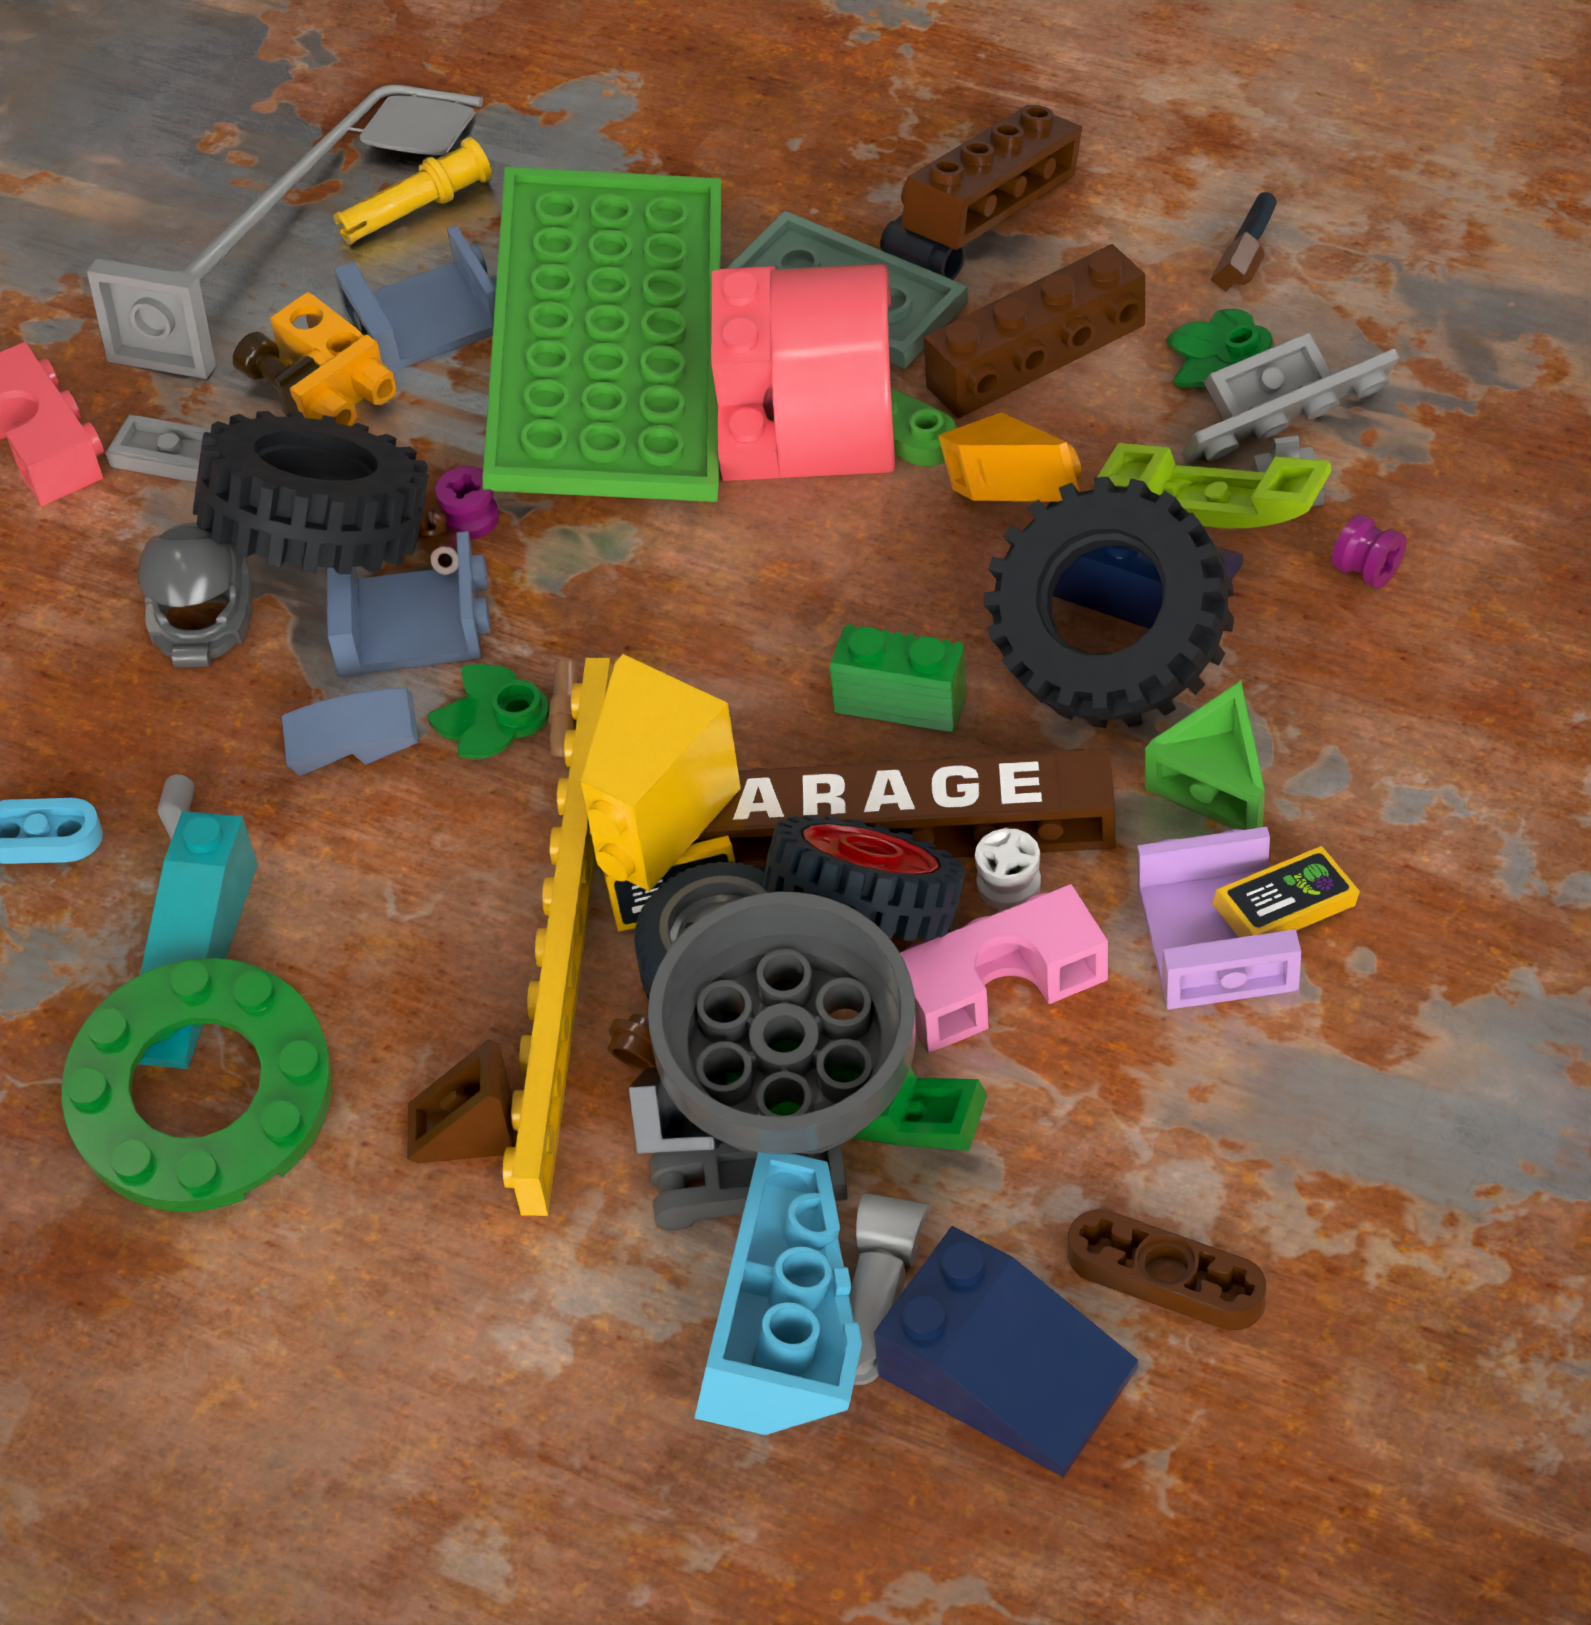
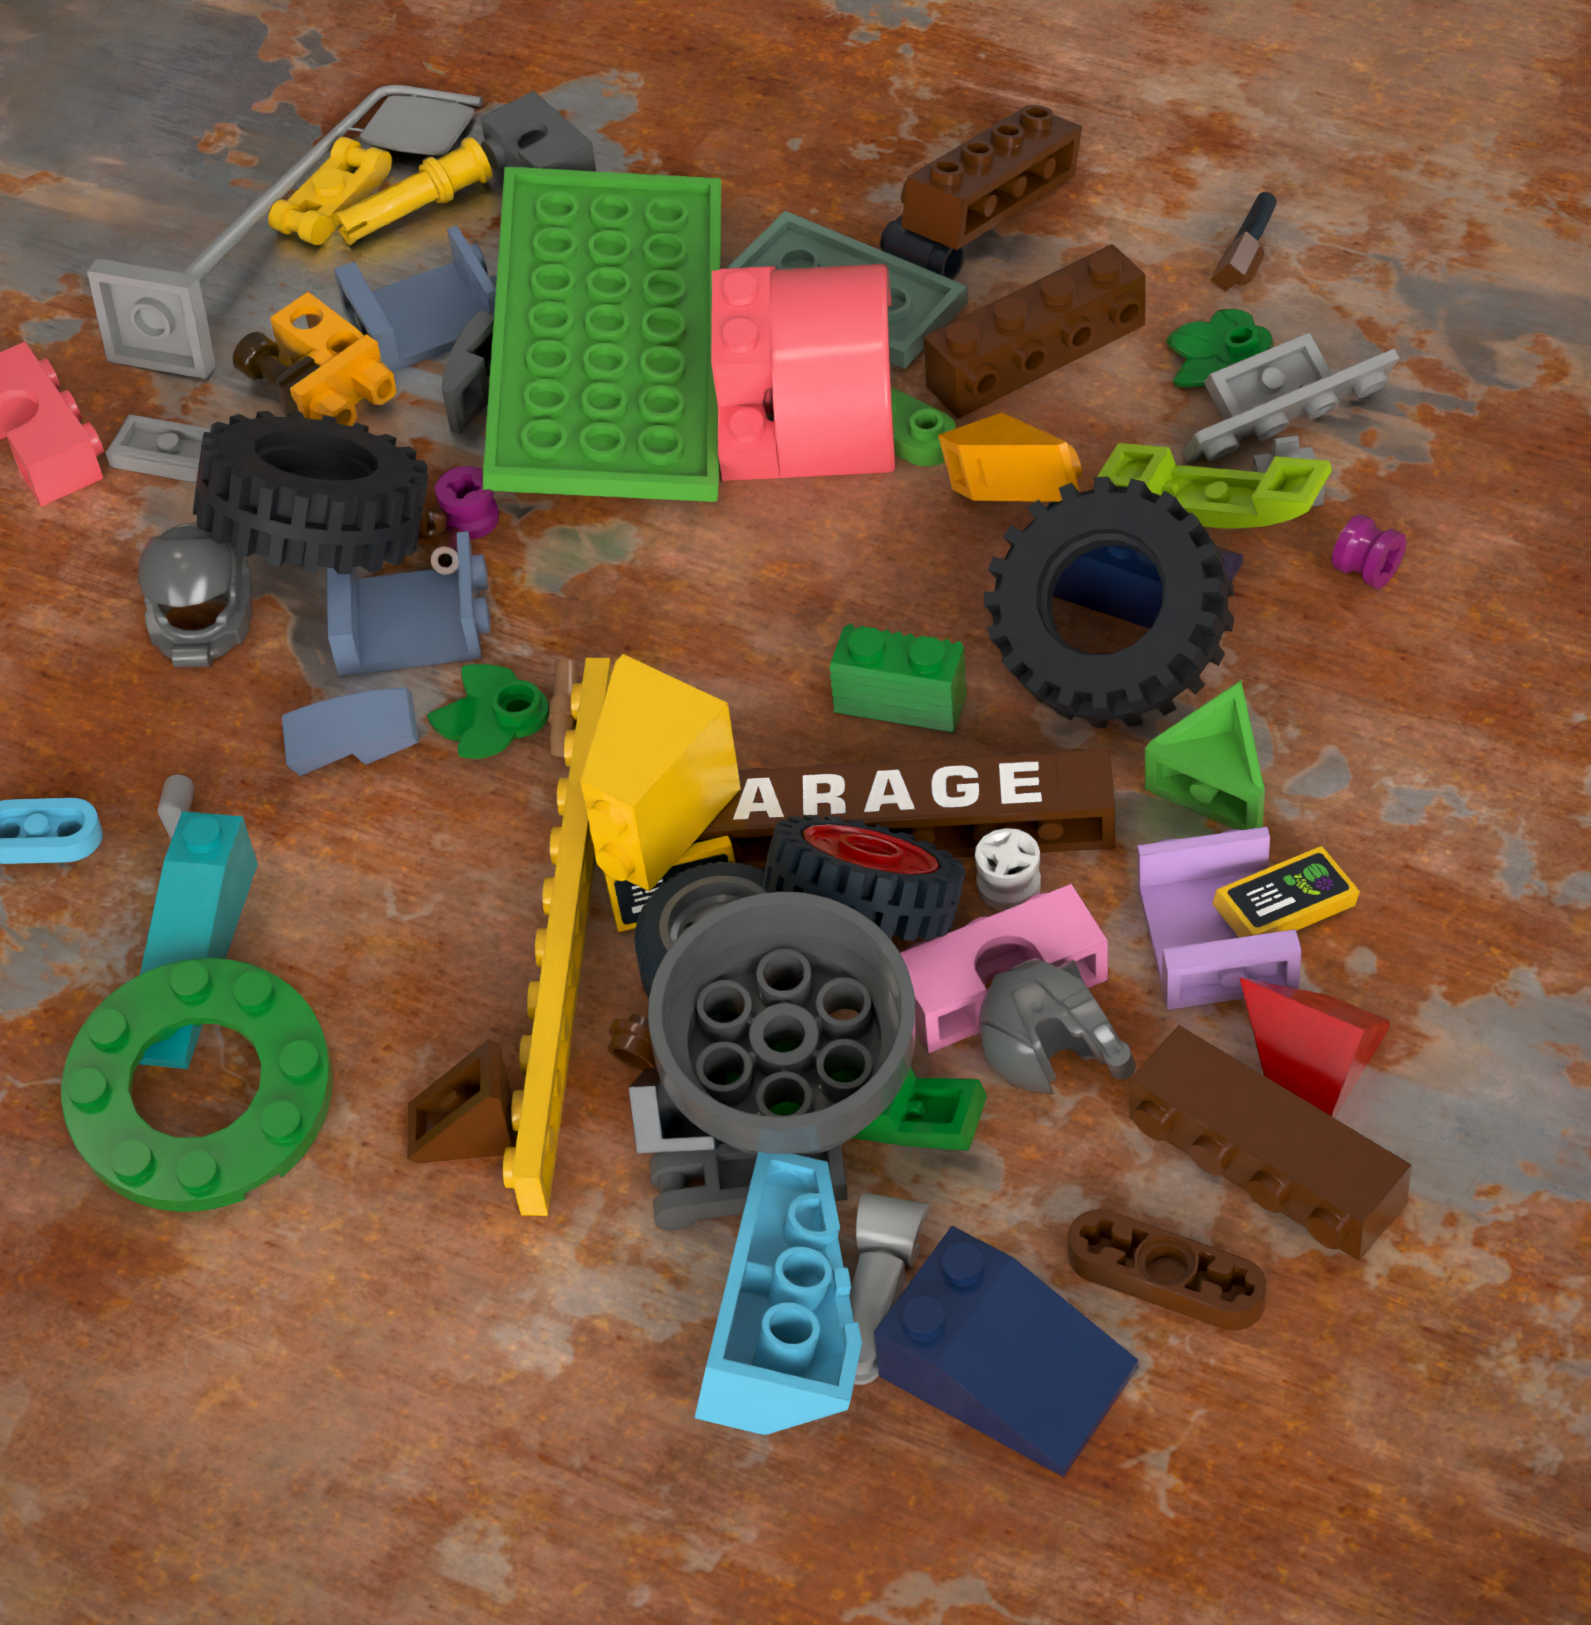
(330, 191): none -> yellow plate
(467, 372): none -> dark grey slope
(534, 136): none -> dark grey brick
(1040, 1012): none -> dark grey helmet
(1269, 1143): none -> reddish brown brick
(1311, 1041): none -> red slope

